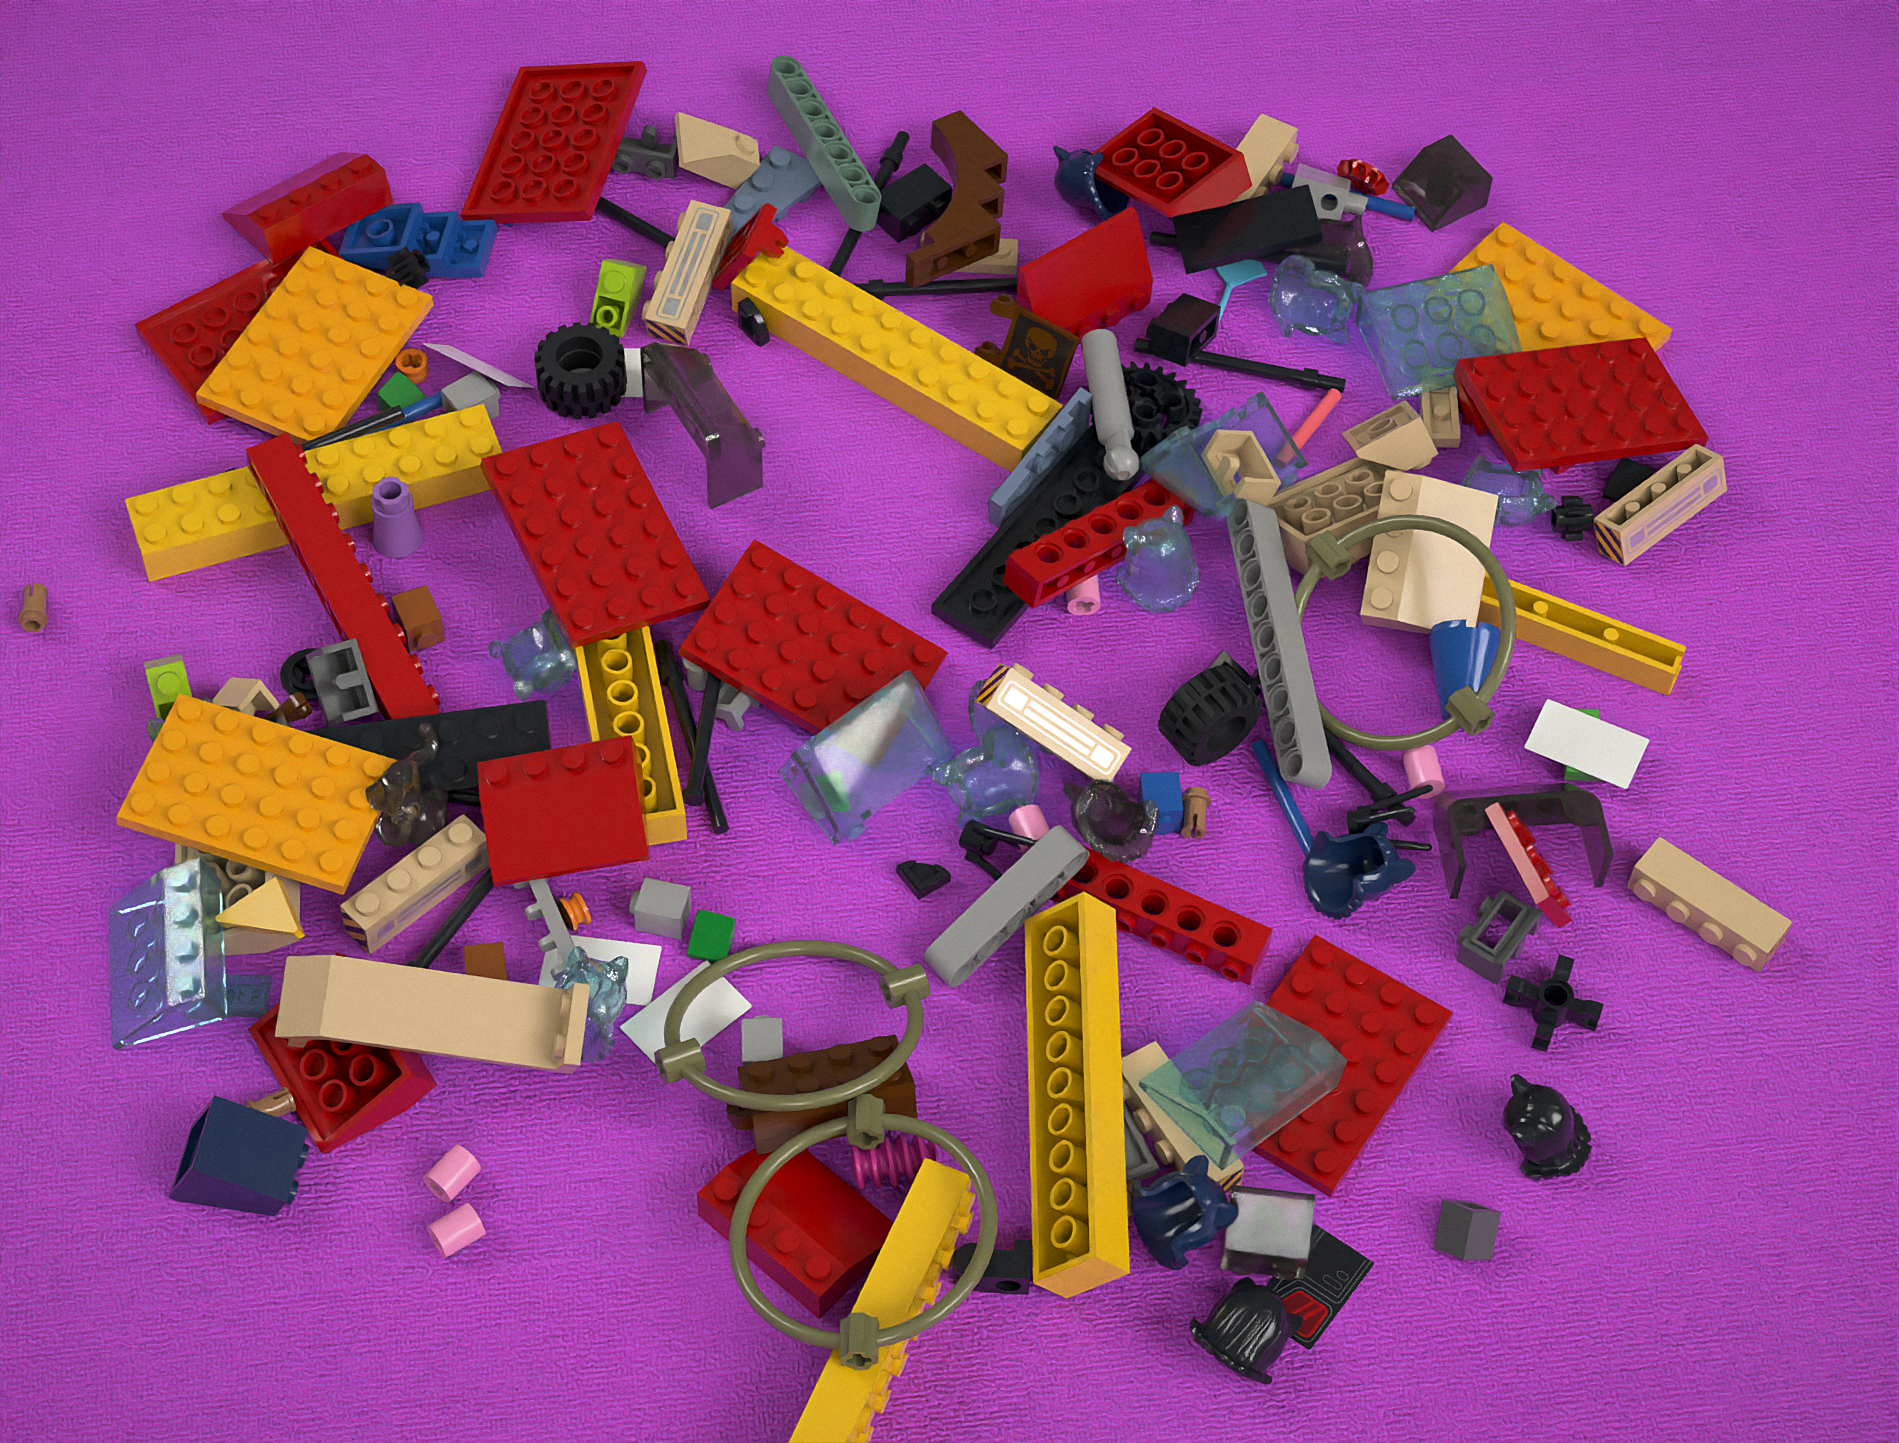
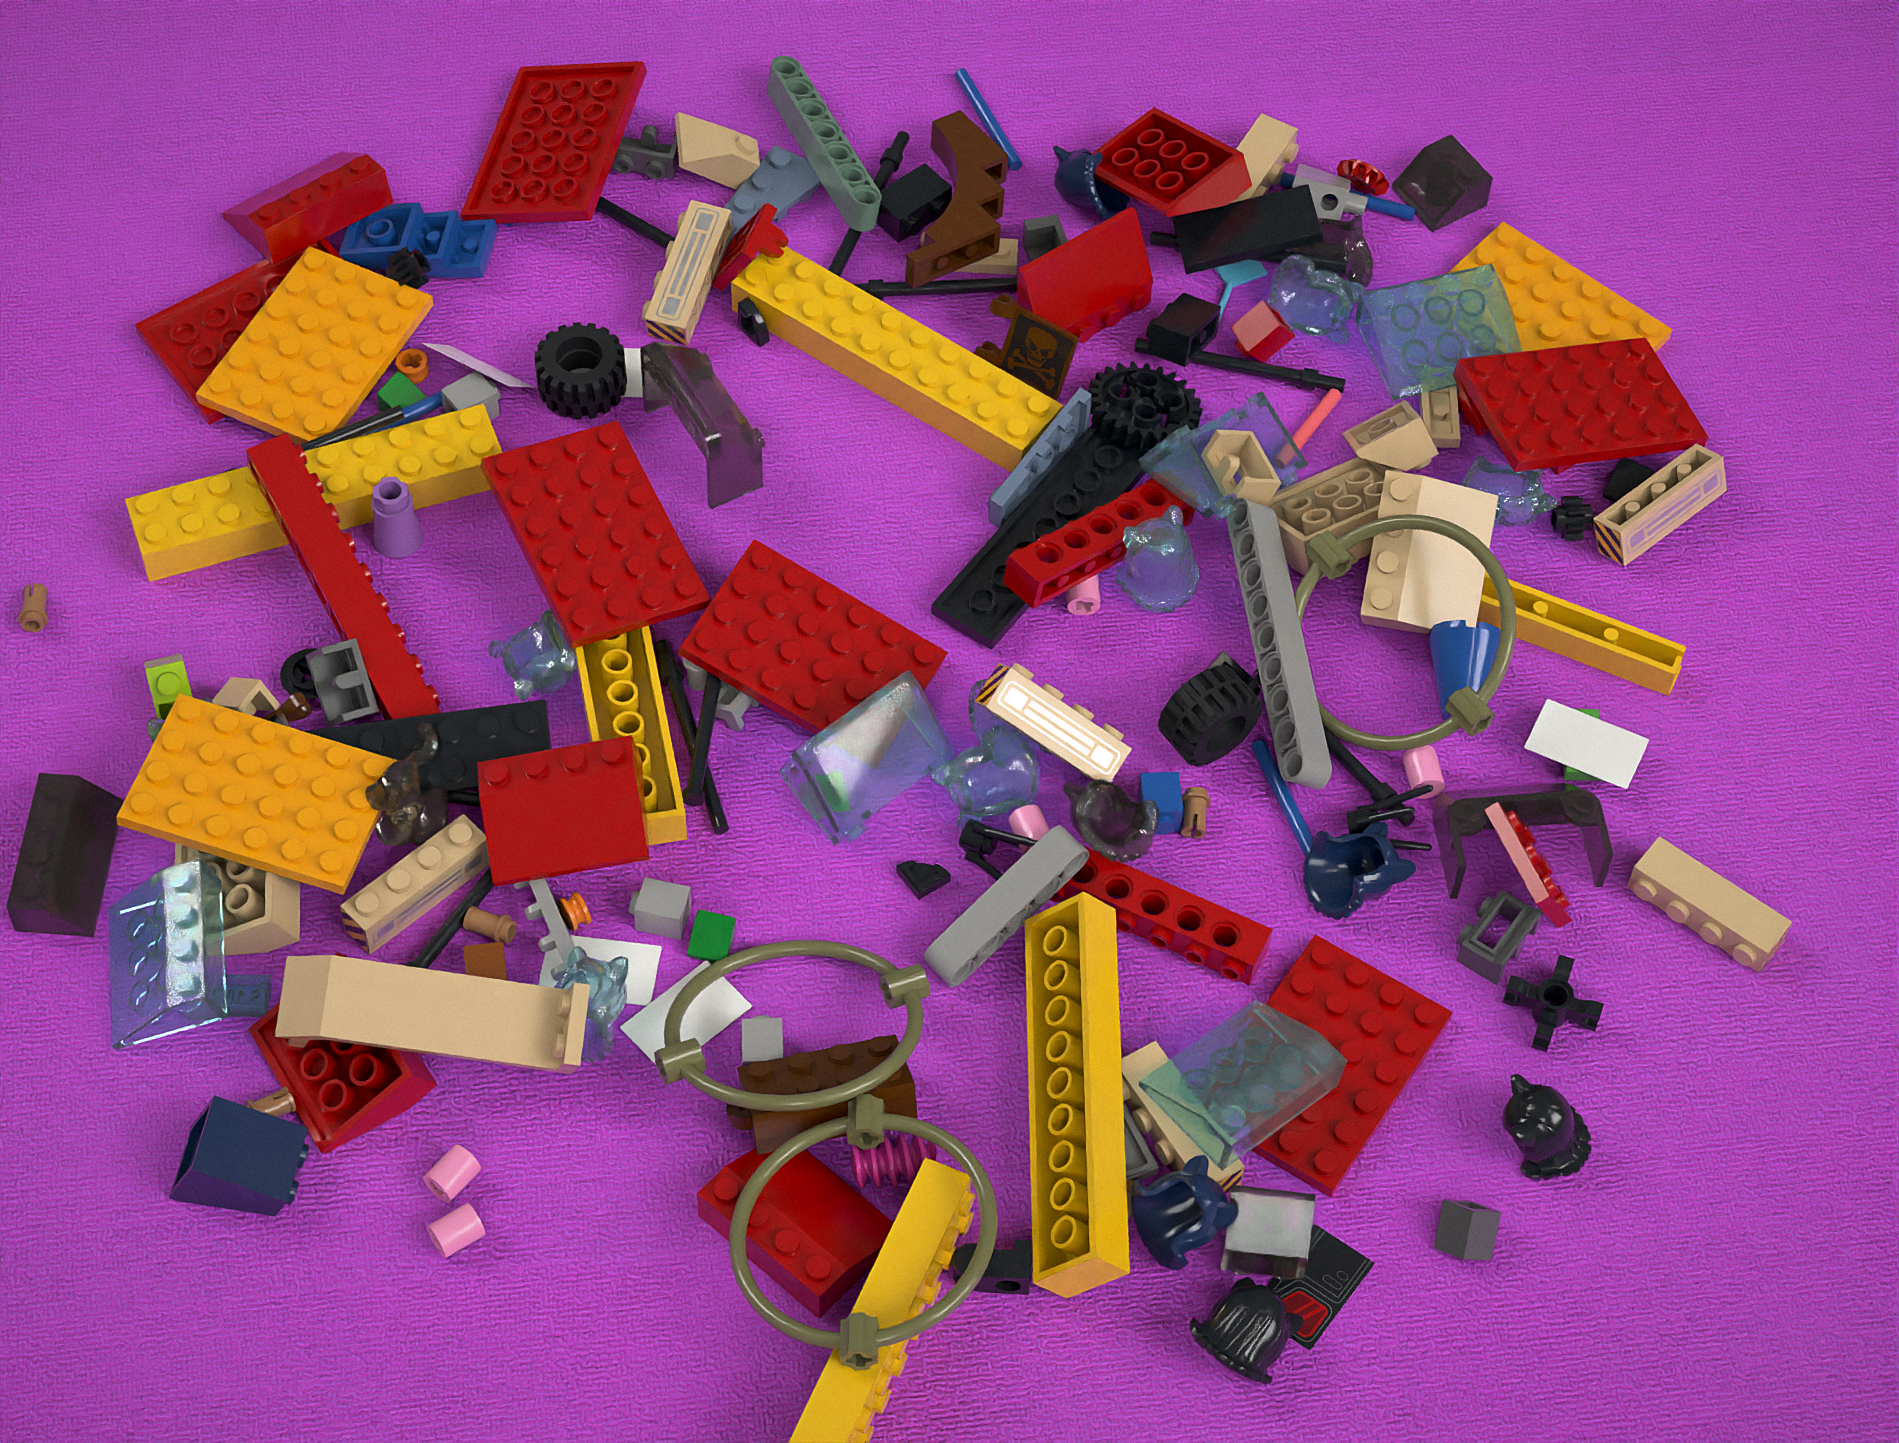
(64, 857): none -> clear smoke slope
(264, 911): yellow tile -> none
(418, 618): dark orange brick -> none
(490, 925): none -> medium nougat pin
(617, 295): lime slope -> none
(987, 117): none -> blue bar
(1042, 235): none -> dark grey panel
(1110, 403): light grey piece -> none
(1261, 332): none -> brick

